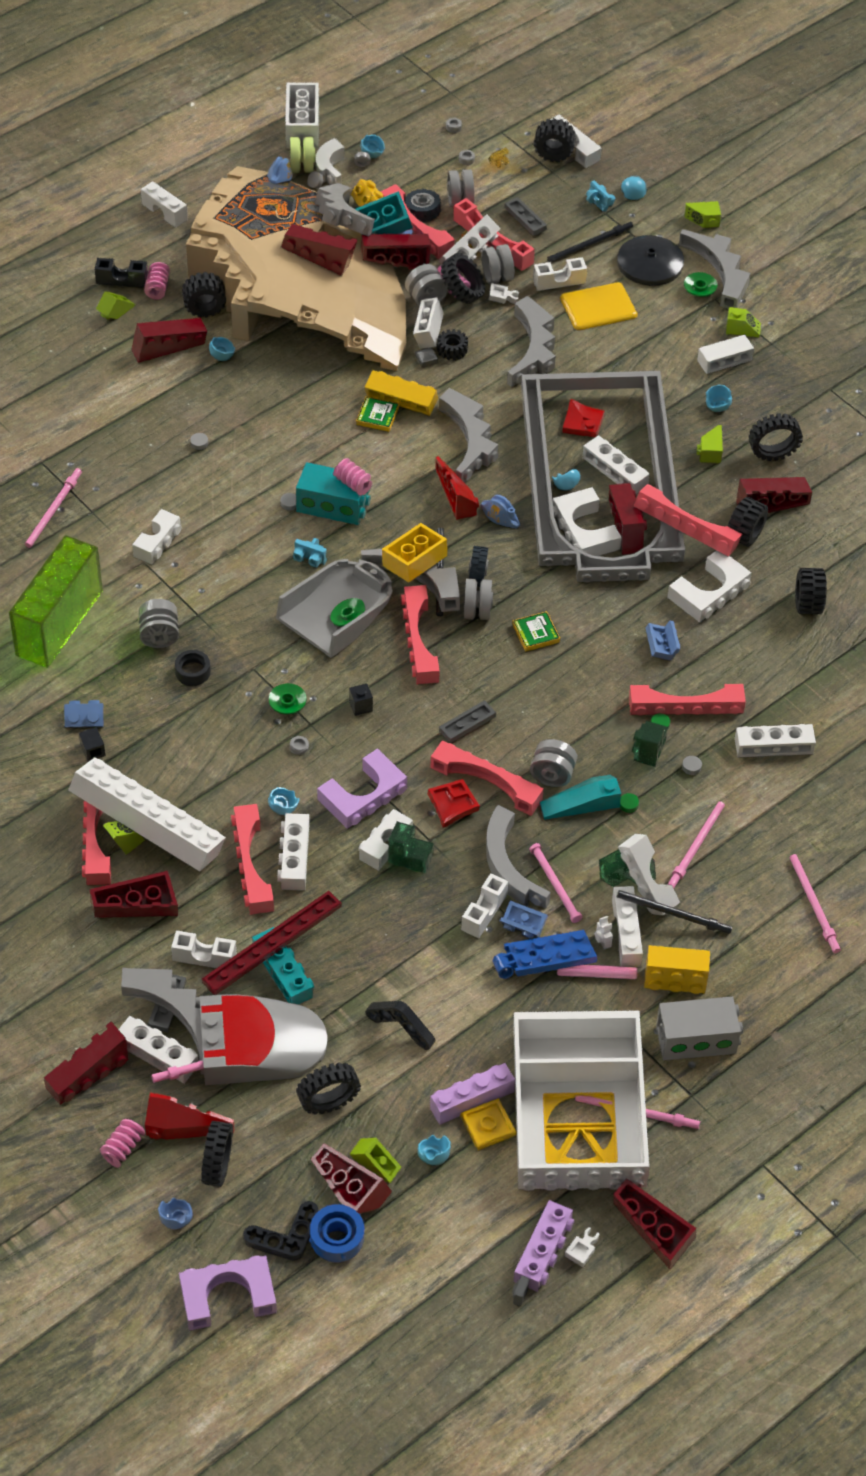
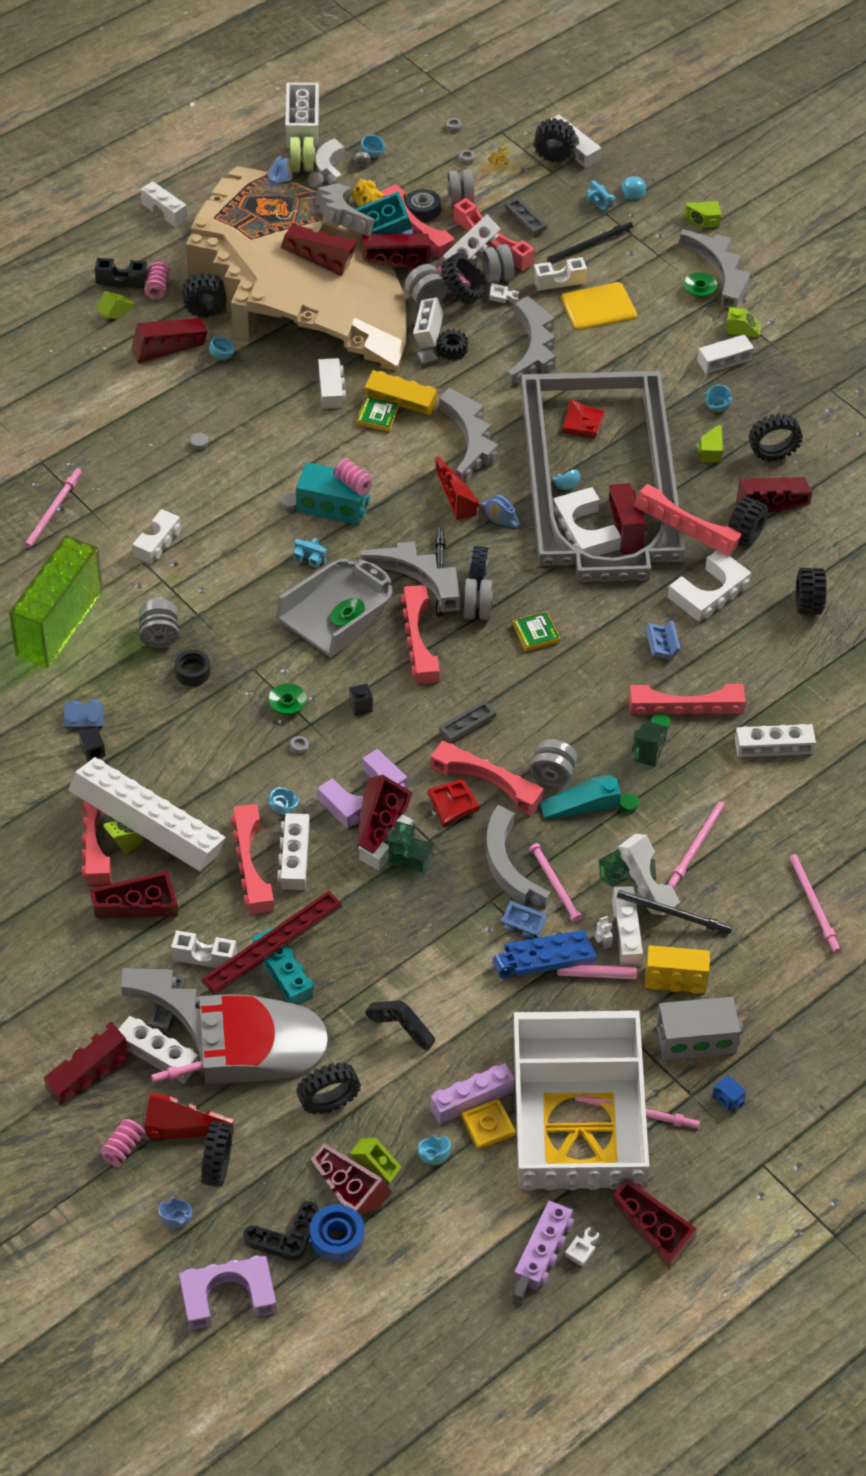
(331, 383): none -> white brick
(381, 807): none -> dark red wedge
(414, 552): yellow brick -> none
(480, 914): white arch -> none
(615, 464): white brick -> none
(650, 260): black dish -> none
(692, 765): light grey tile -> none
(729, 1094): none -> blue window

